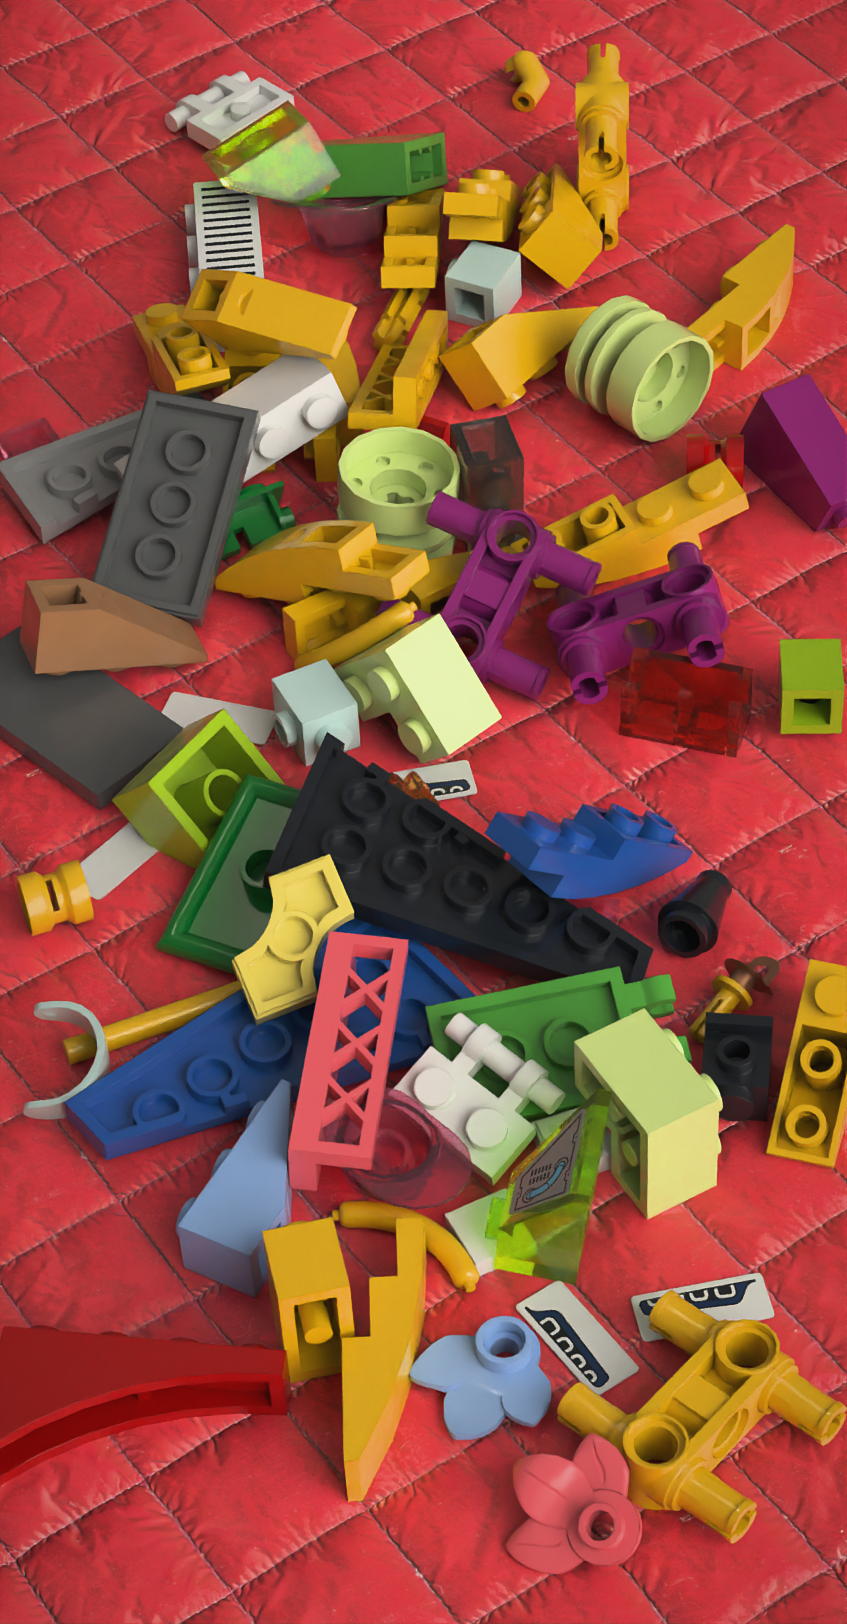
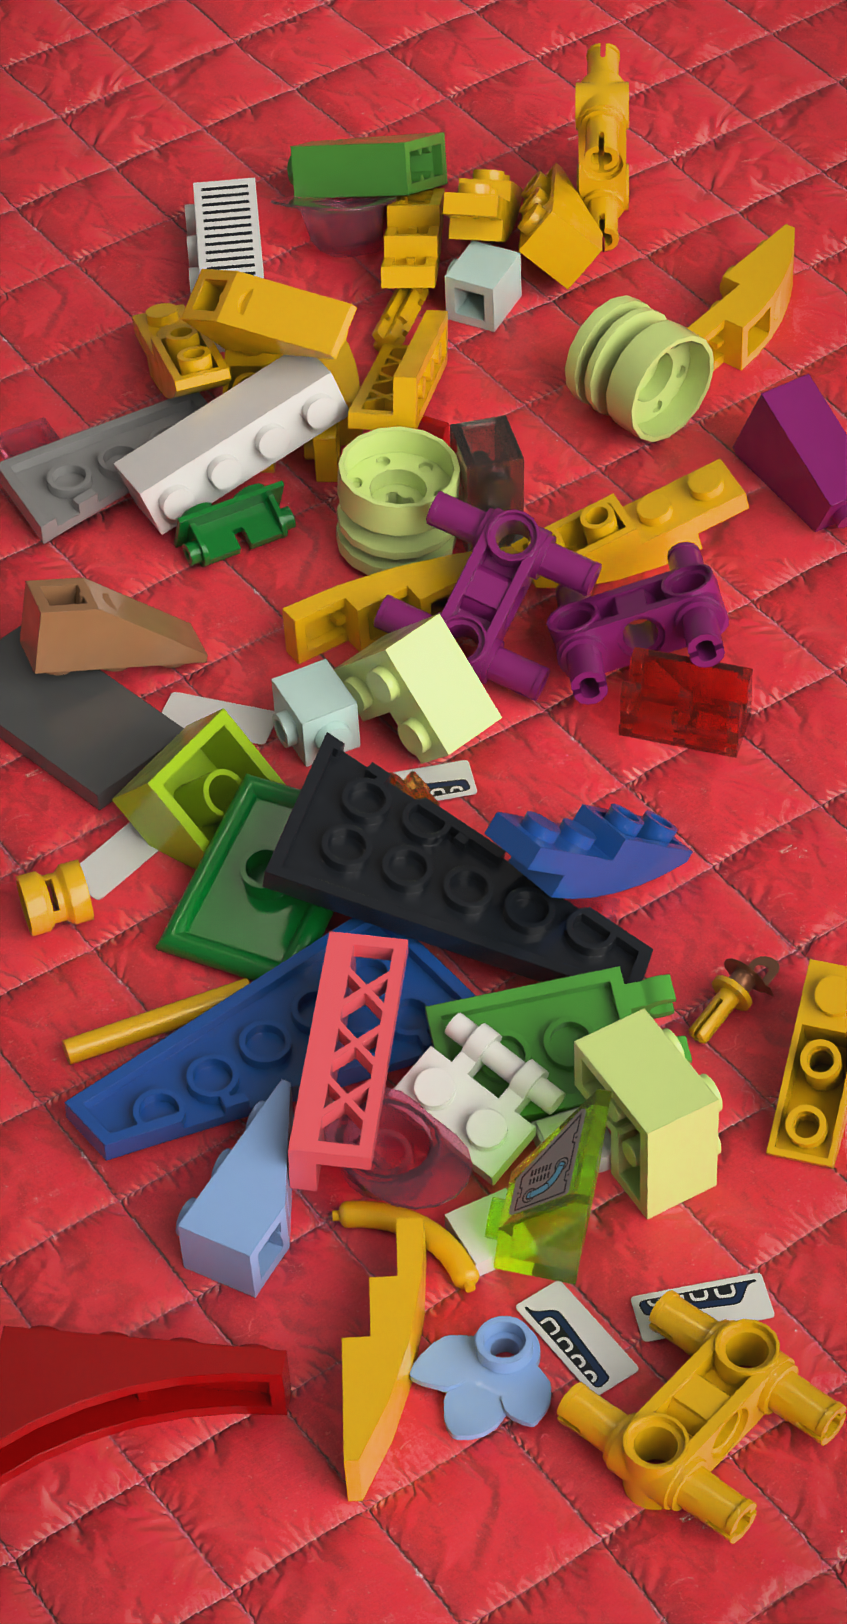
(84, 1018): light aqua helmet -> none
(177, 503): dark grey tile -> none
(225, 108): white plate -> none
(275, 158): clear neon green slope -> none
(280, 966): light yellow tile -> none
(309, 1296): yellow brick -> none
(323, 557): yellow slope -> none
(361, 637): yellow piece -> none
(505, 352): yellow slope -> none
(533, 78): yellow arm -> none
(564, 1503): coral plate -> none
(694, 916): black cone -> none
(702, 451): red wheel -> none
(739, 1063): black brick -> none
(810, 686): lime brick -> none

